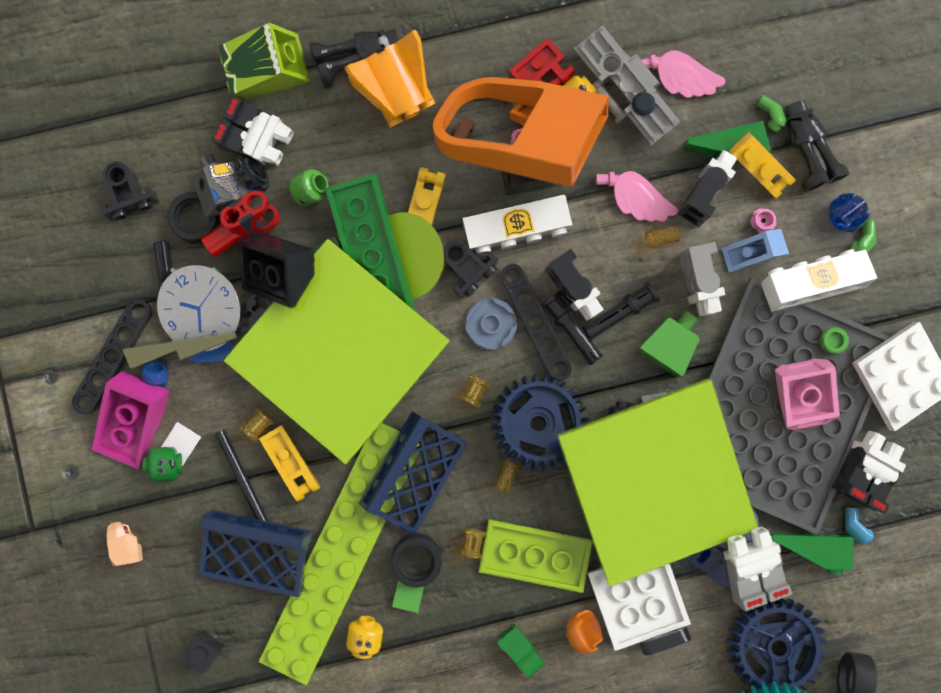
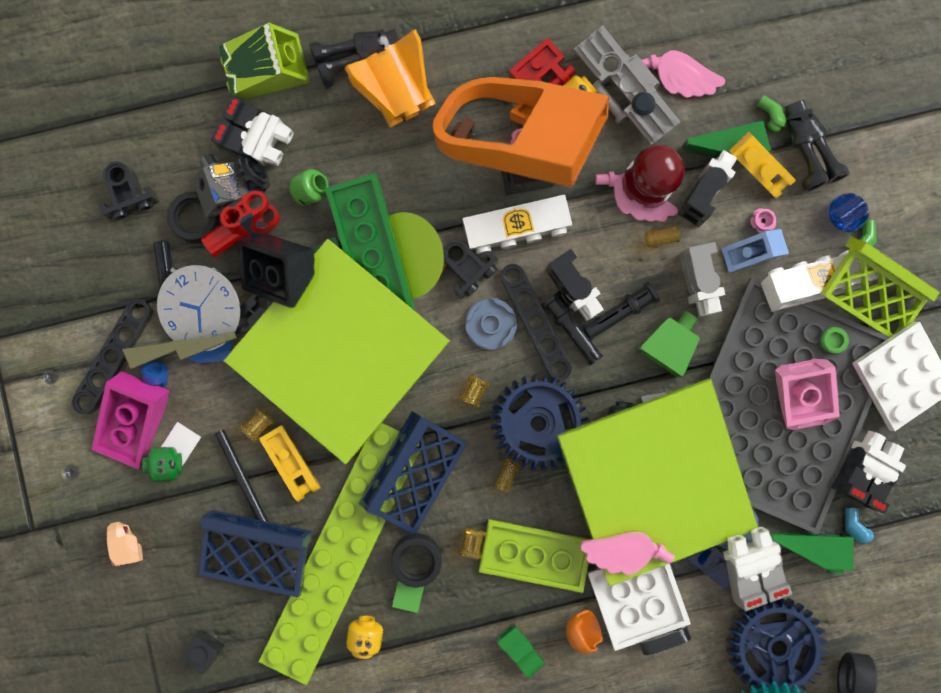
(425, 201): yellow plate -> none
(624, 552): none -> bright pink animal
(653, 175): none -> dark red tile
(886, 269): none -> lime fence

